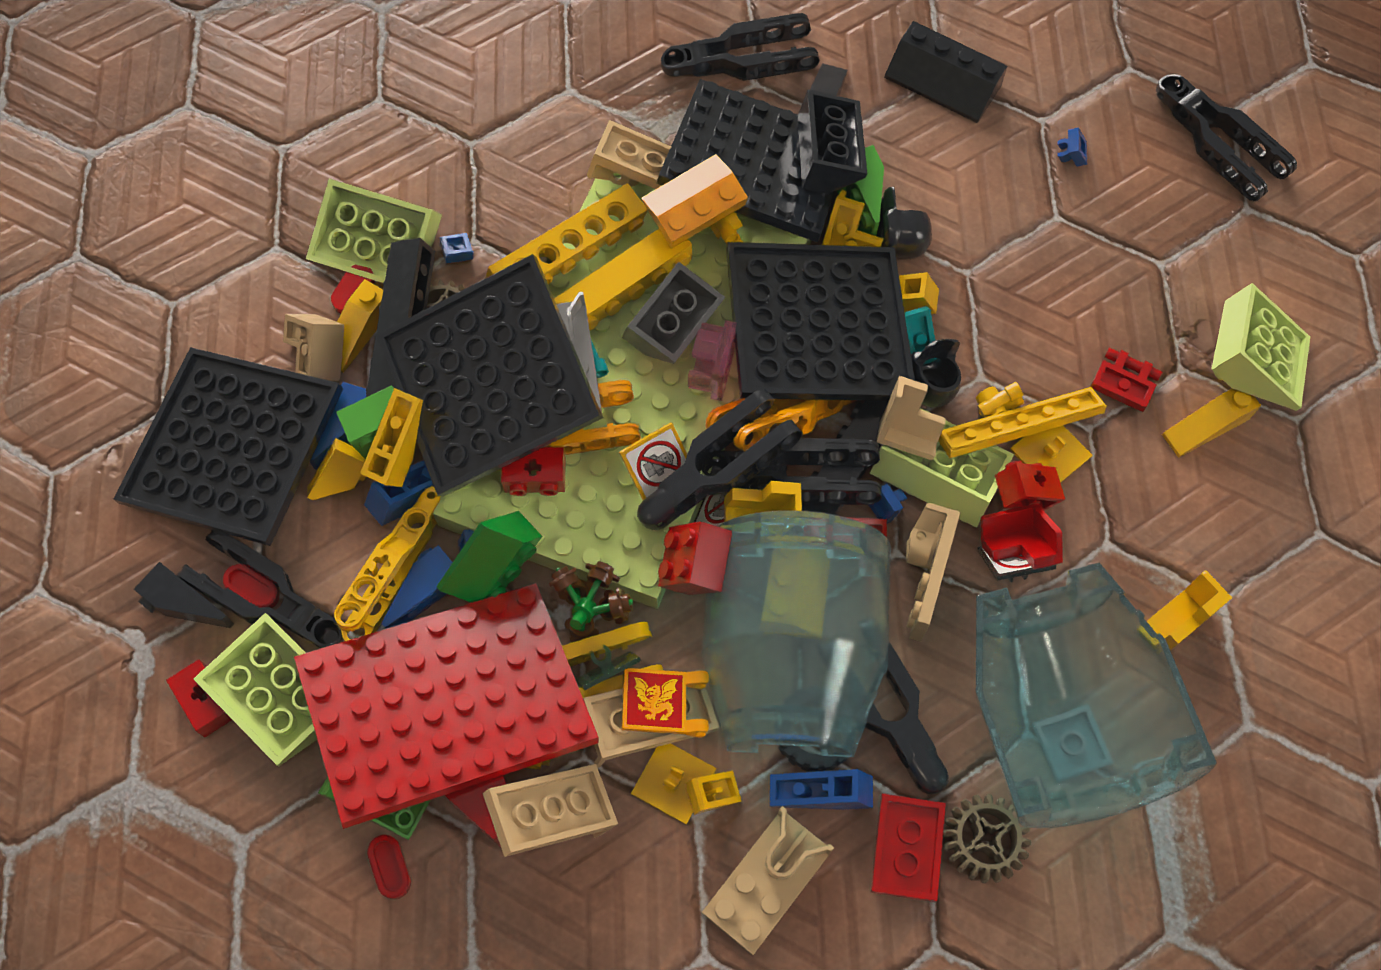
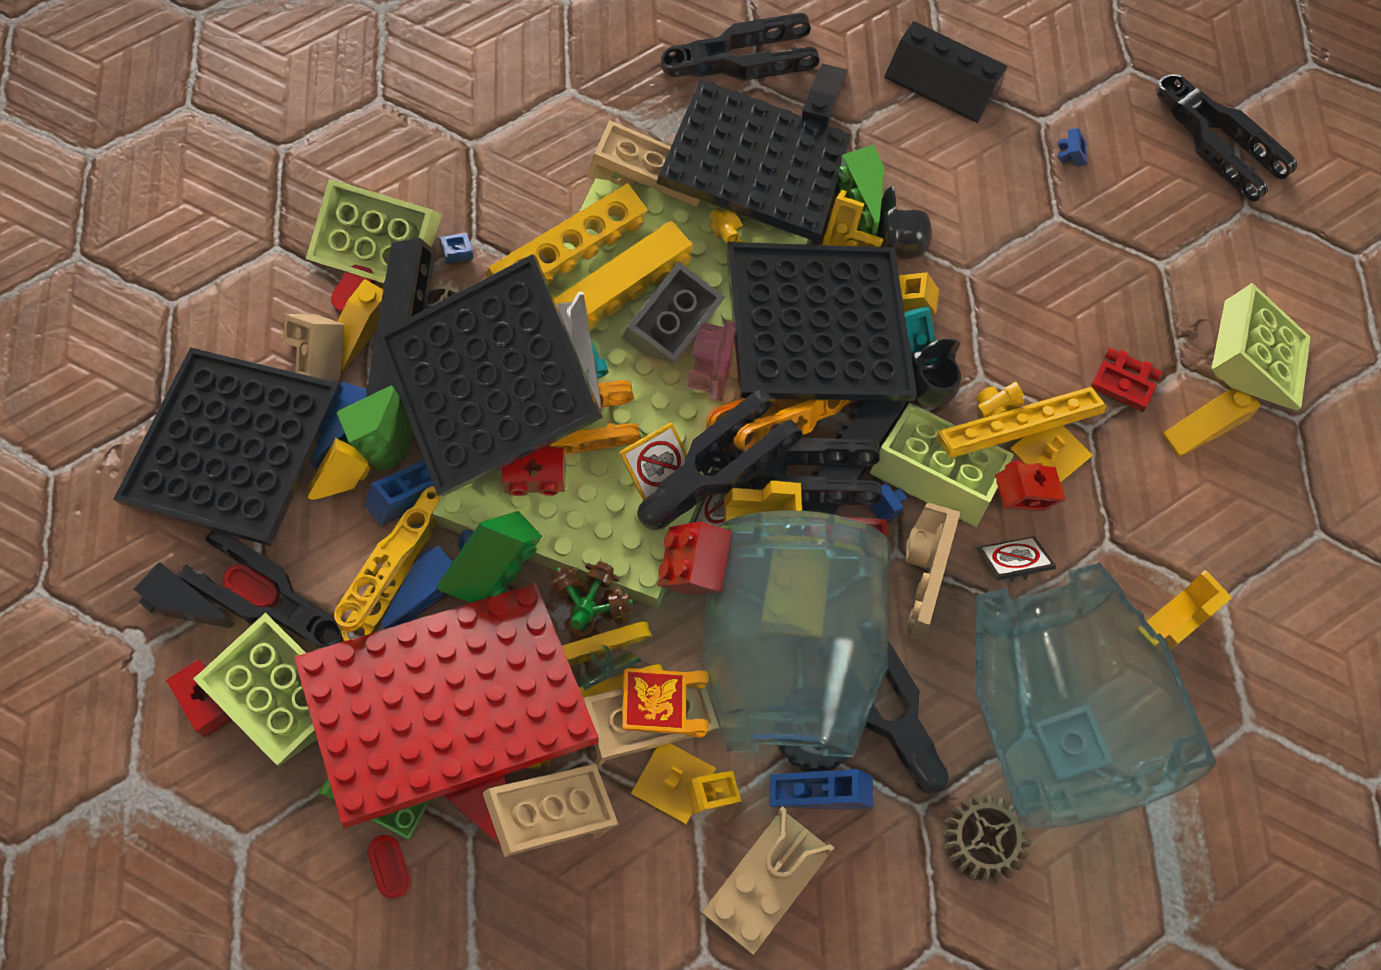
(394, 441): yellow slope -> none
(695, 200): light orange slope -> none
(830, 142): black slope -> none
(906, 425): tan panel -> none
(908, 848): red plate -> none
(1022, 532): red panel -> none

